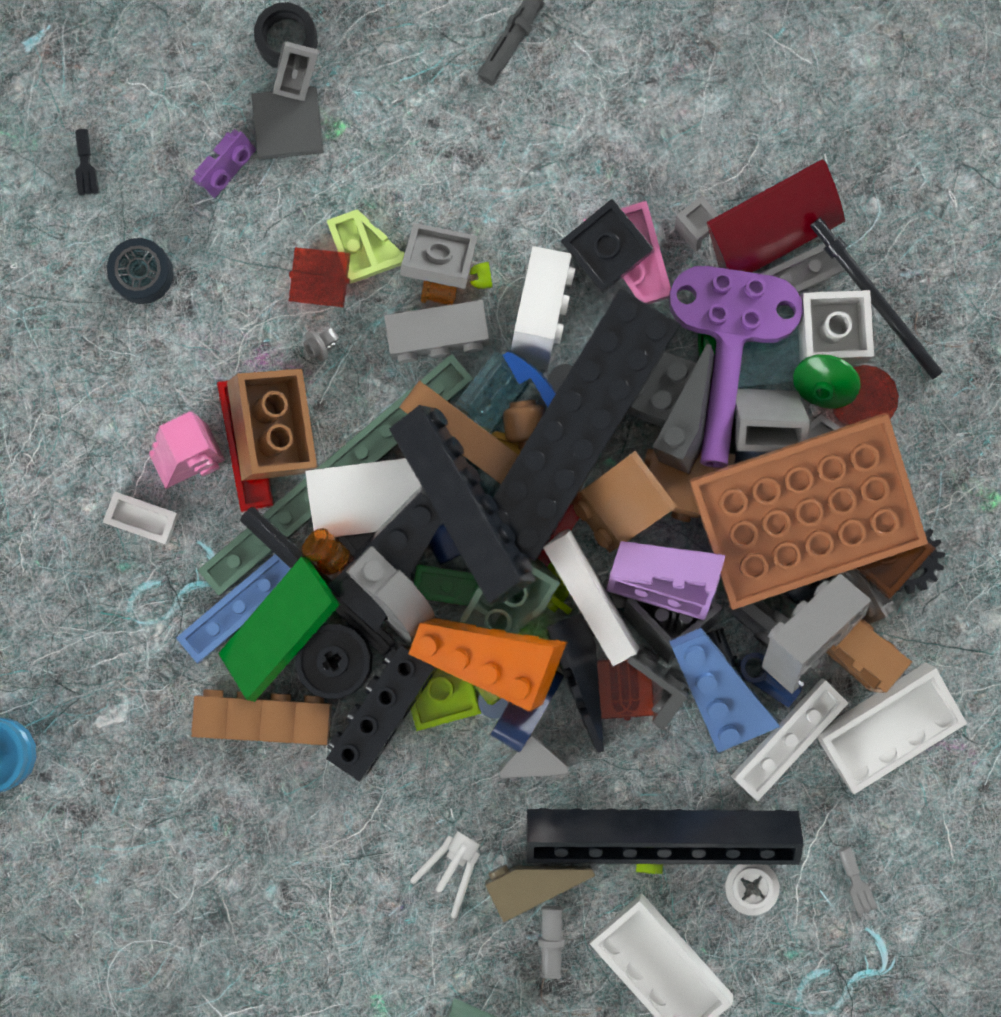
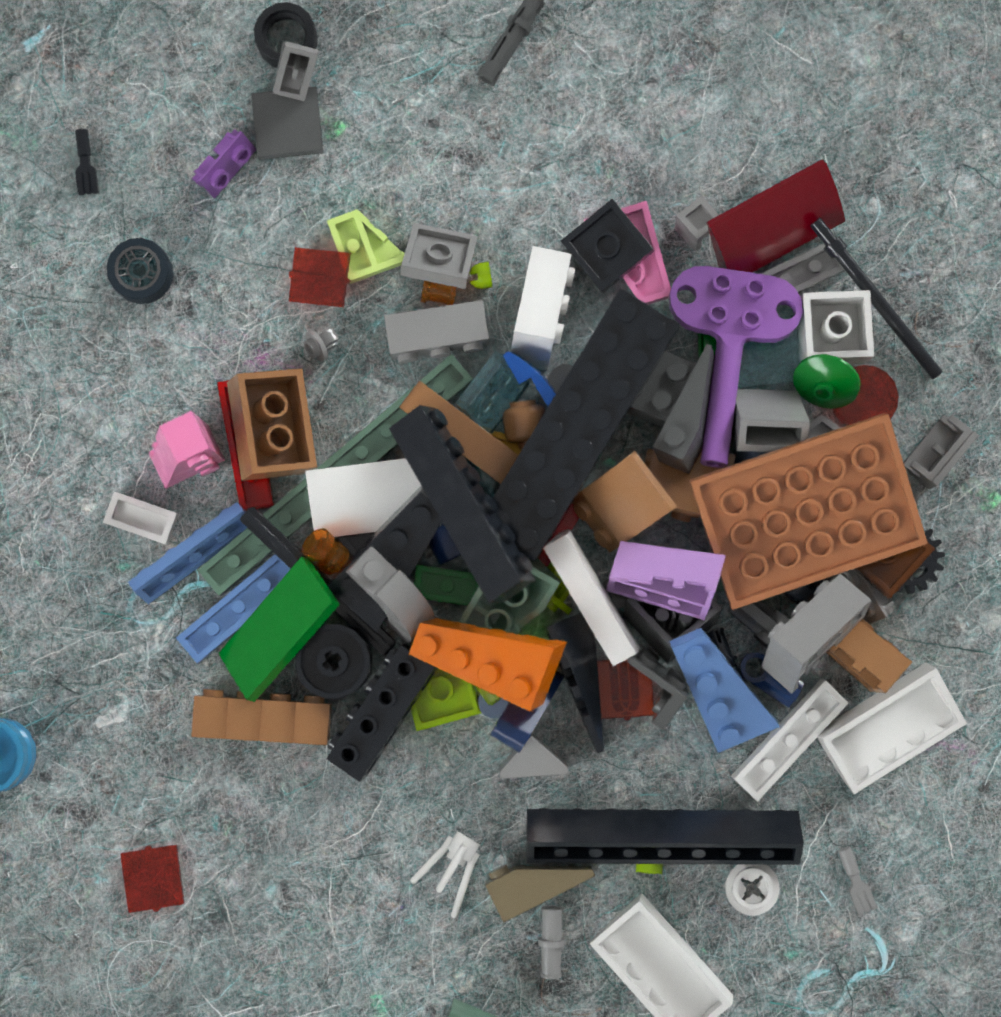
(152, 878): none -> clear red piece
(189, 554): none -> medium blue plate
(939, 451): none -> light grey hinge

